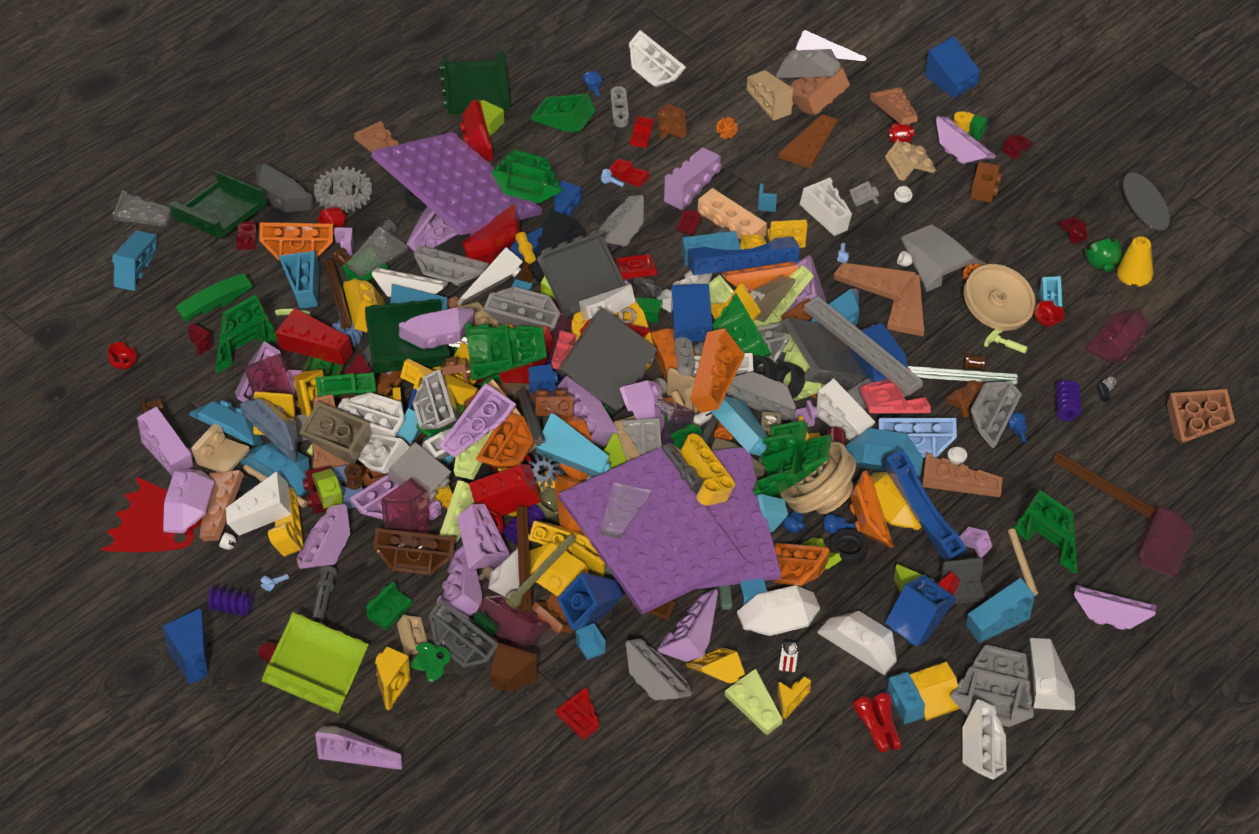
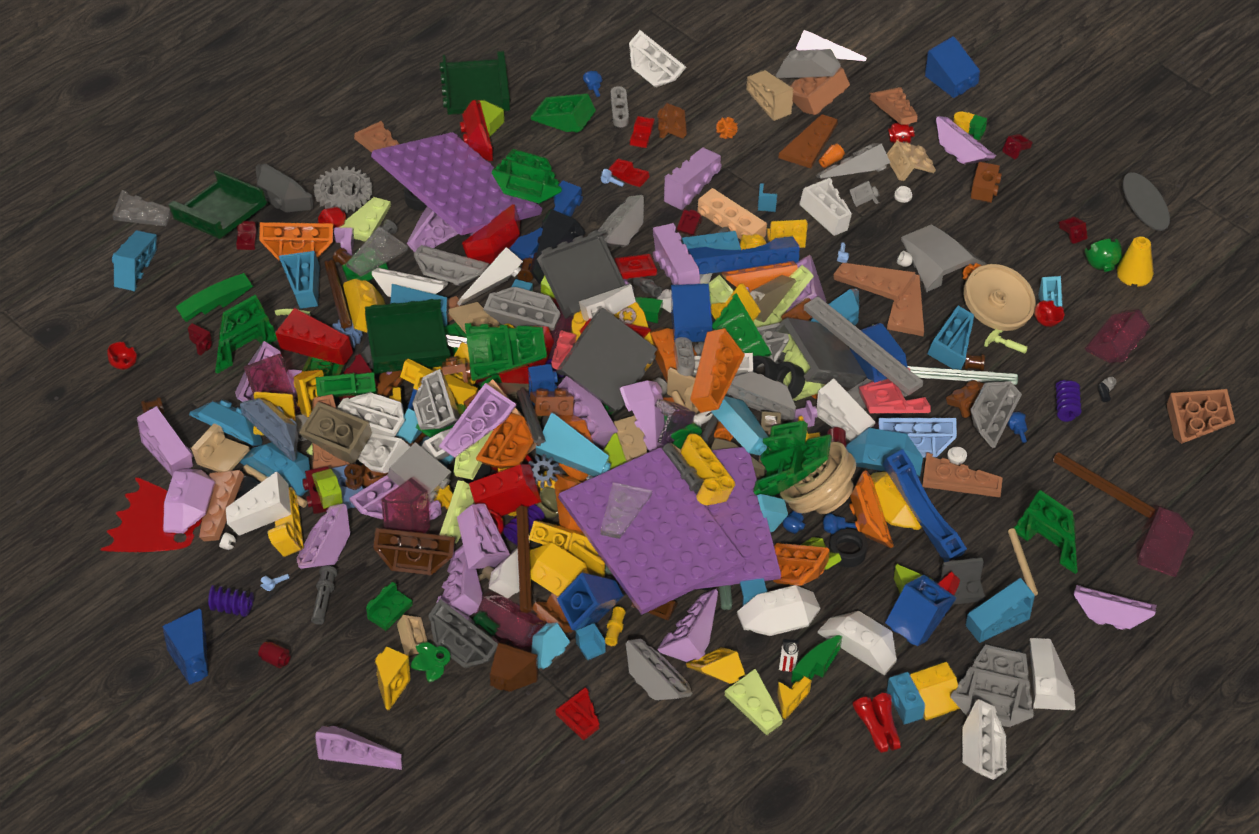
(315, 662): lime panel -> none
(367, 218): none -> yellowish green wing
(436, 327): lavender wedge -> none
(514, 598): olive piece -> none
(525, 247): yellow axle -> none
(548, 643): none -> medium azure slope
(615, 626): none -> yellow pin
(644, 434): light grey wing -> none
(674, 256): none -> lavender wedge
(817, 660): none -> green slope
(832, 155): none -> orange cone
(866, 159): none -> light grey wedge
(953, 339): none -> dark azure wedge
(976, 539): lavender bracket -> none

